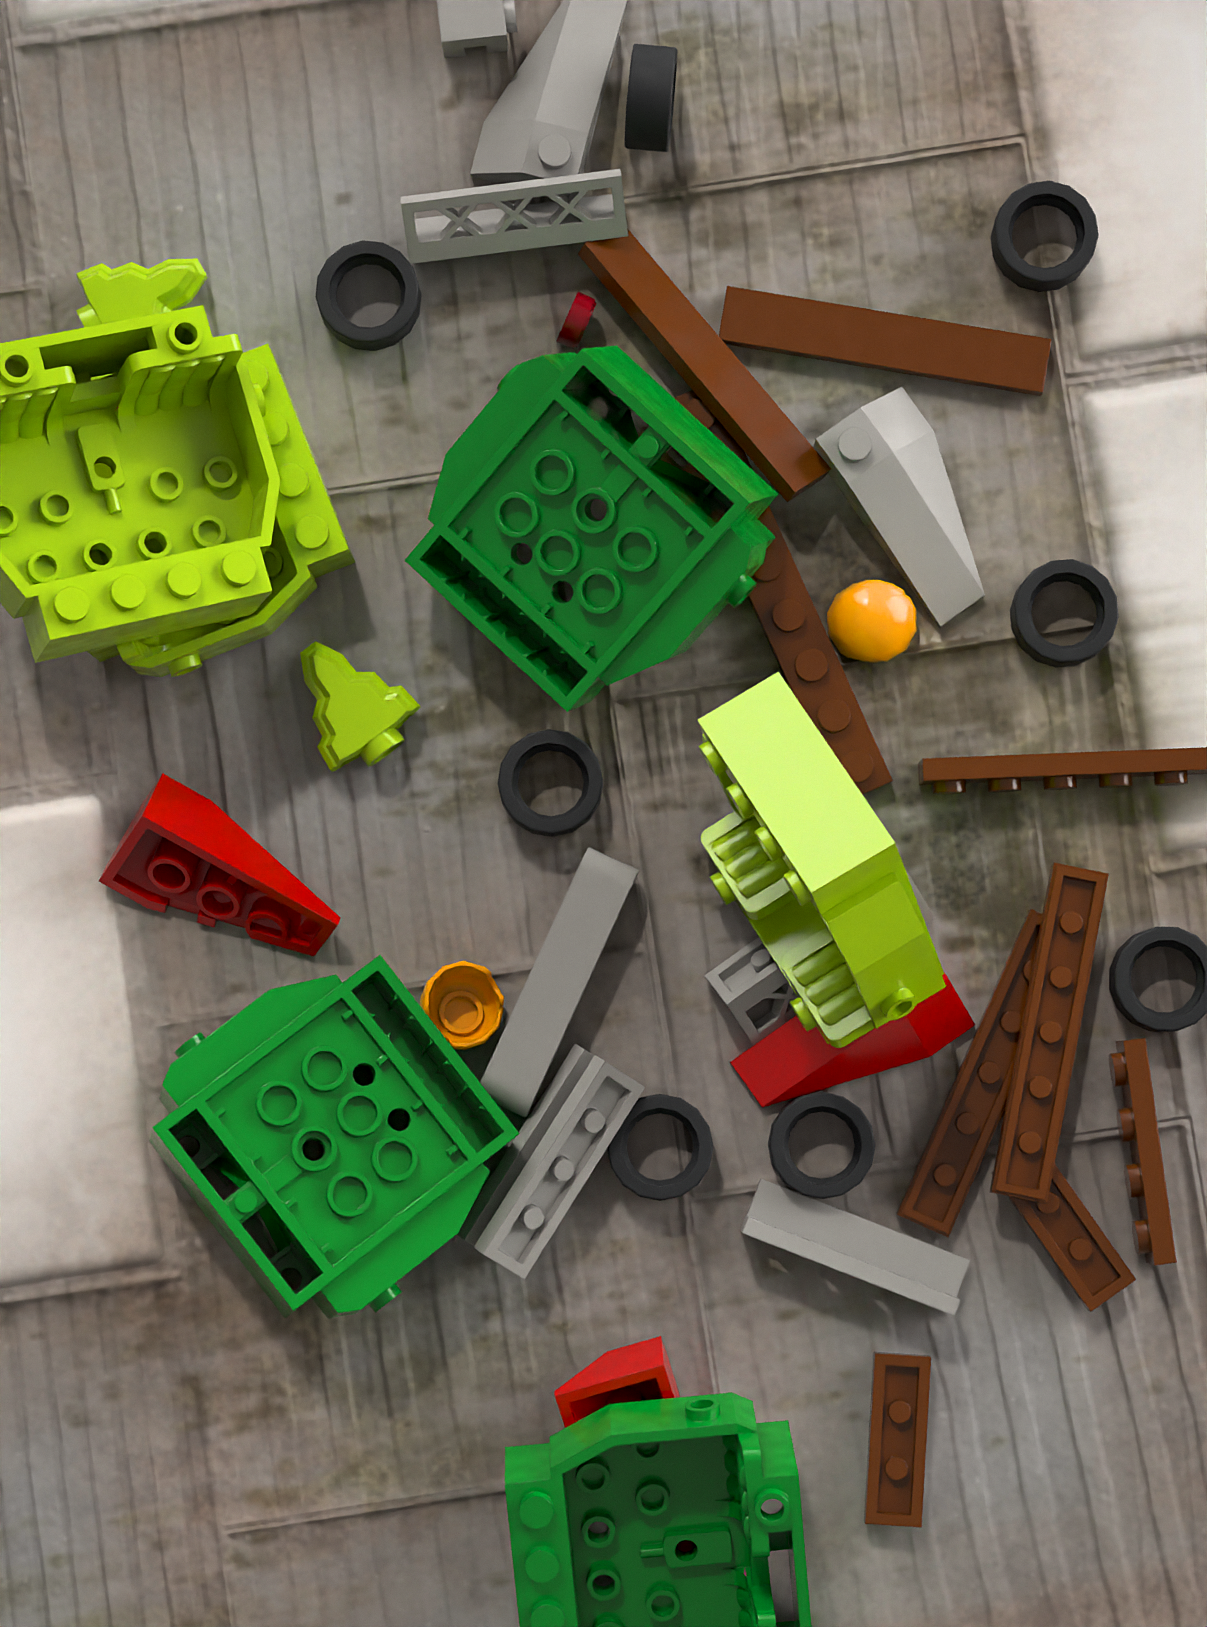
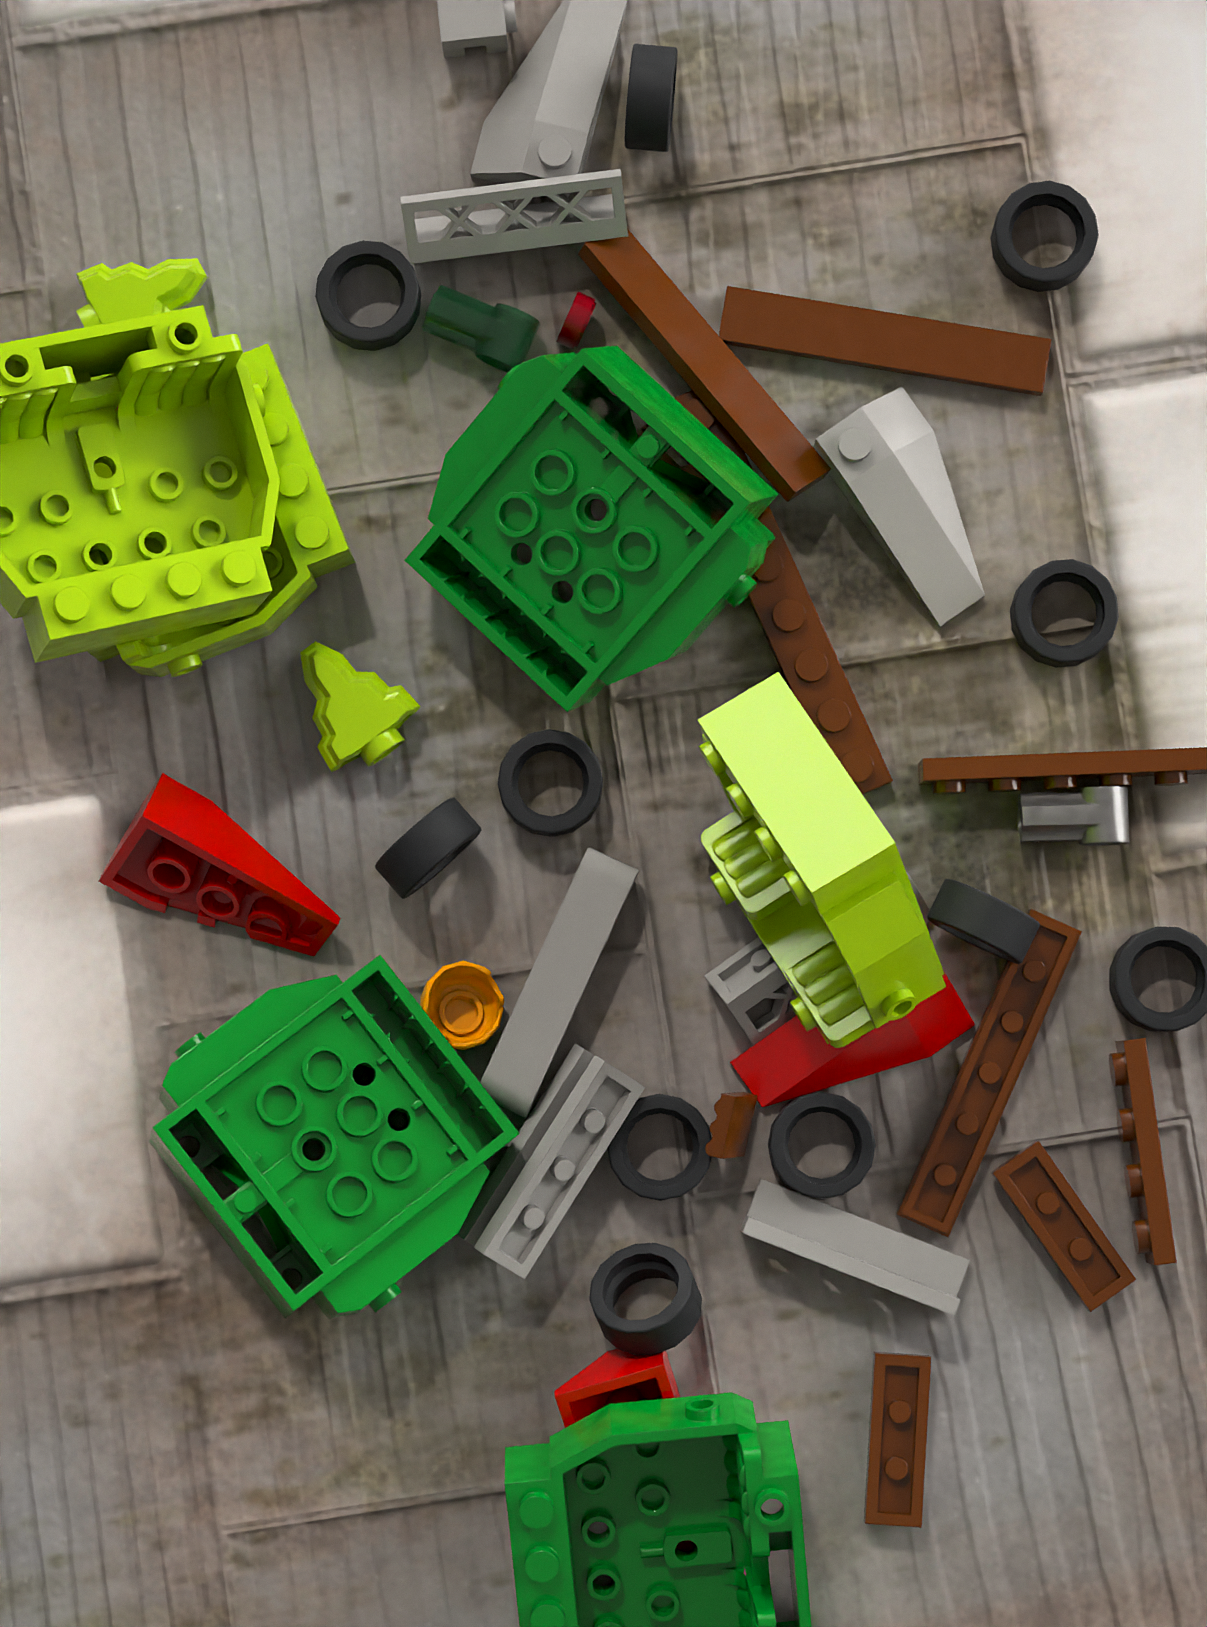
(428, 847): none -> black tyre
(496, 334): none -> clear green piece
(657, 1332): none -> black tyre
(732, 1125): none -> reddish brown piece
(872, 621): light orange hair -> none
(983, 921): none -> black tyre
(1049, 1033): reddish brown tile -> none
(1089, 816): none -> flat silver piece

